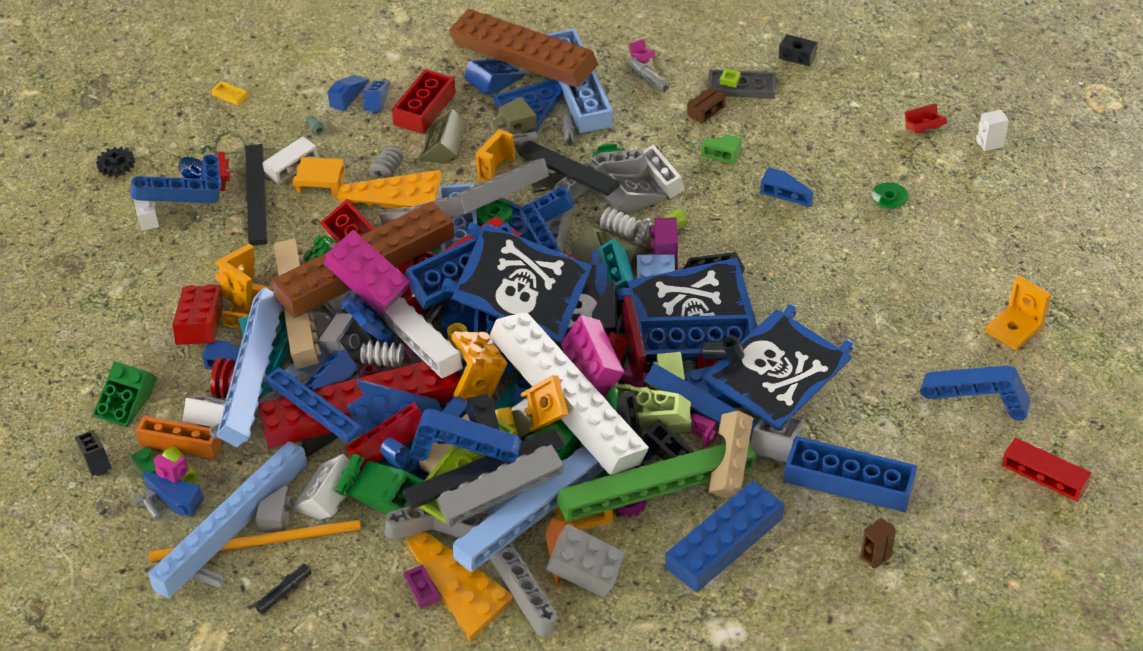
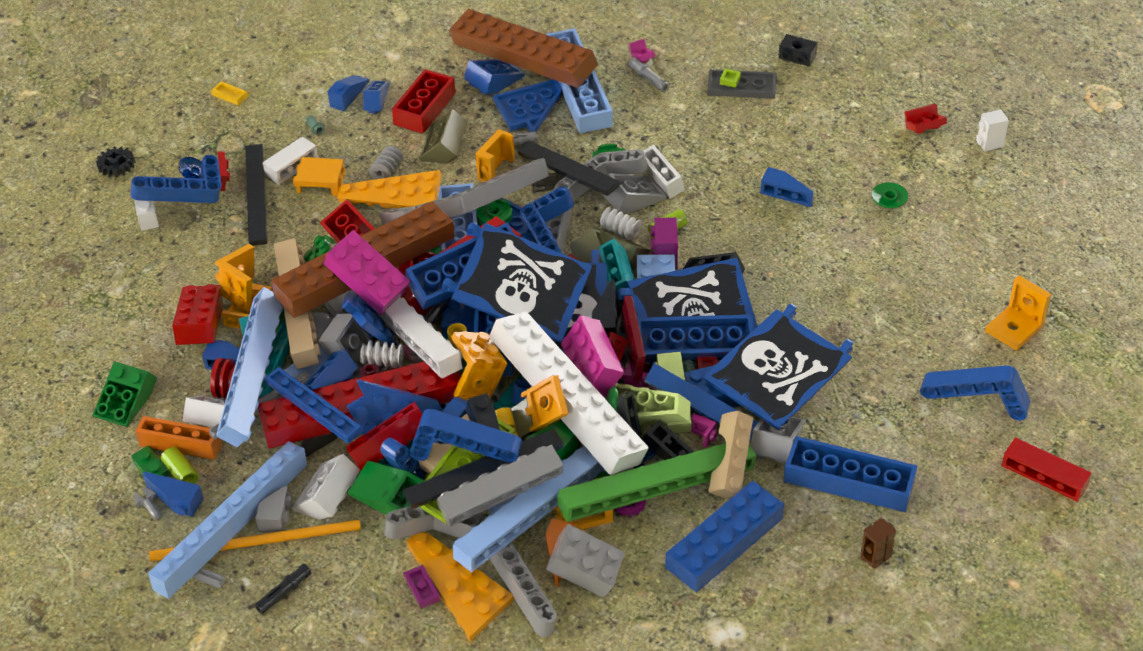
(93, 453): black slope -> none
(172, 471): dark pink bracket -> none
(349, 475): green pin -> none
(516, 117): olive torso -> none
(568, 130): light grey pin -> none
(643, 231): light grey gear -> none
(706, 104): reddish brown brick -> none
(722, 149): bright green arch -> none
(727, 349): black piece -> none

